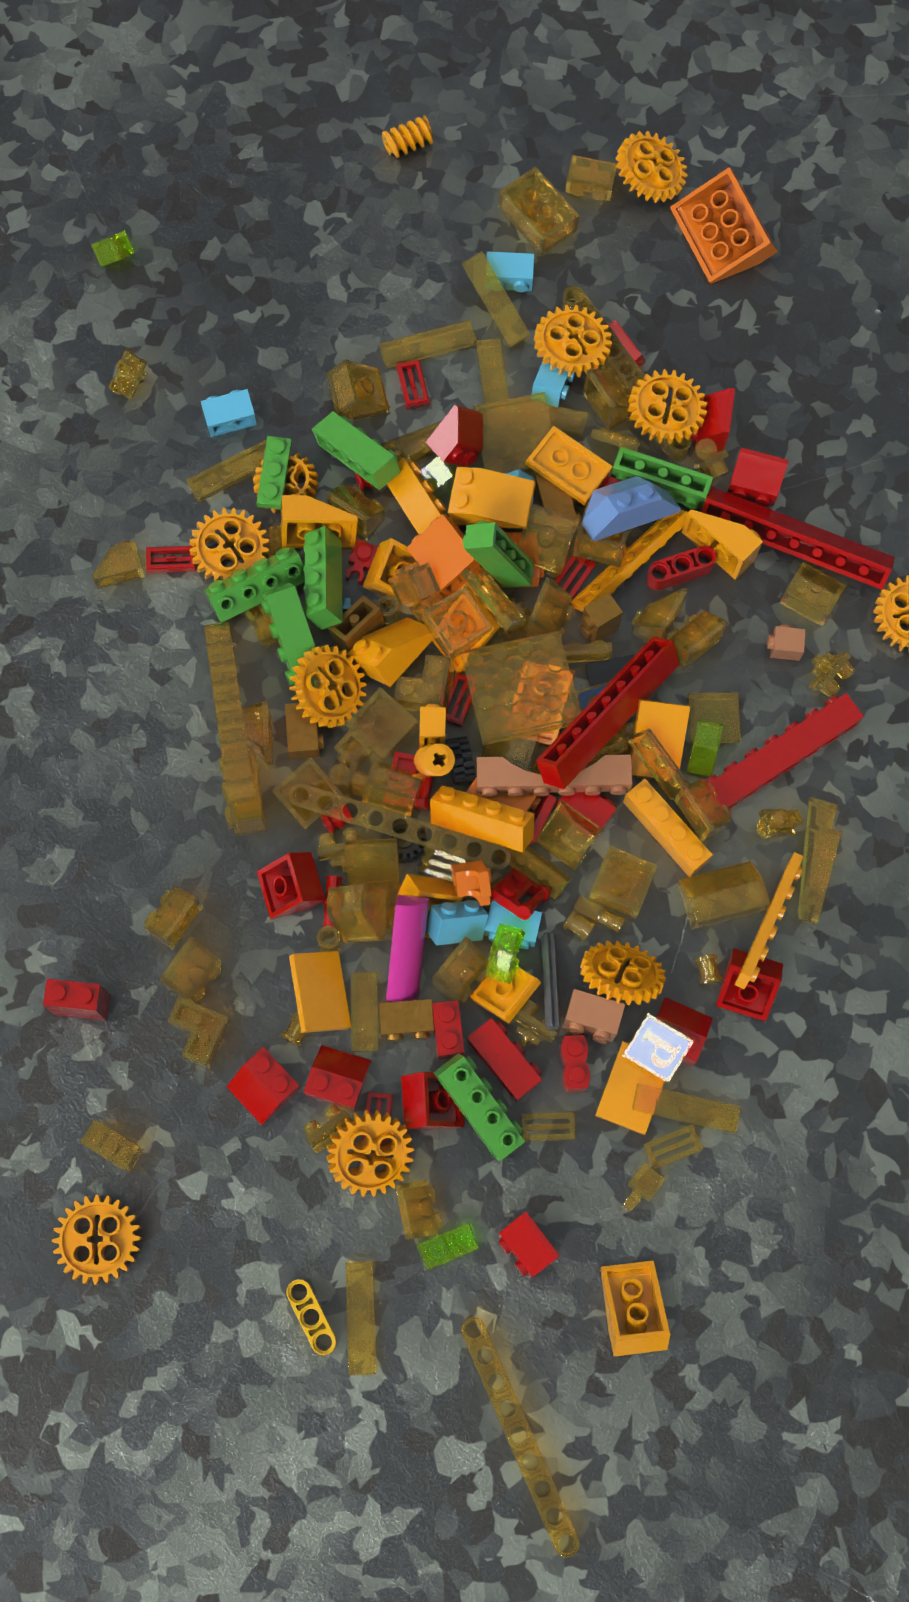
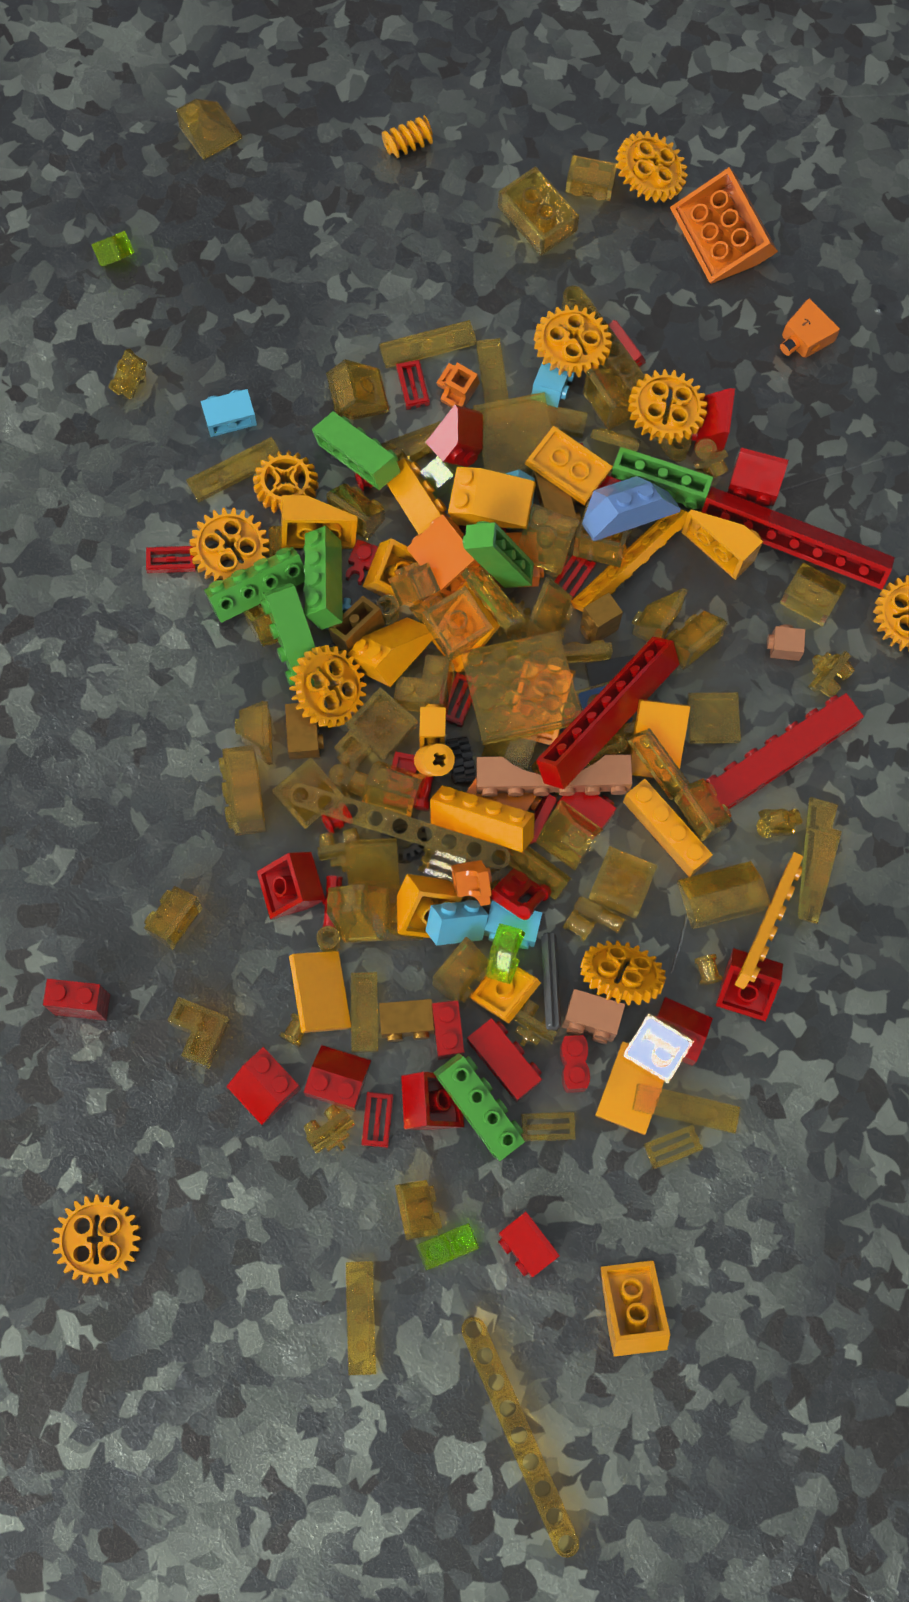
(112, 1146): clear yellow brick -> none
(119, 565): clear yellow slope -> none
(191, 971): clear yellow slope -> none
(207, 126): none -> clear yellow slope
(229, 713): clear yellow beam -> none
(274, 472): bright green plate -> none
(301, 1307): yellow beam -> none
(364, 1176): light orange gear -> none
(407, 948): dark pink brick -> none
(458, 385): none -> orange brick
(495, 299): clear yellow tile -> none
(513, 269): medium azure brick -> none
(644, 1184): clear yellow plate -> none
(689, 560): red beam -> none
(705, 748): clear neon green slope -> none
(808, 331): none -> orange torso

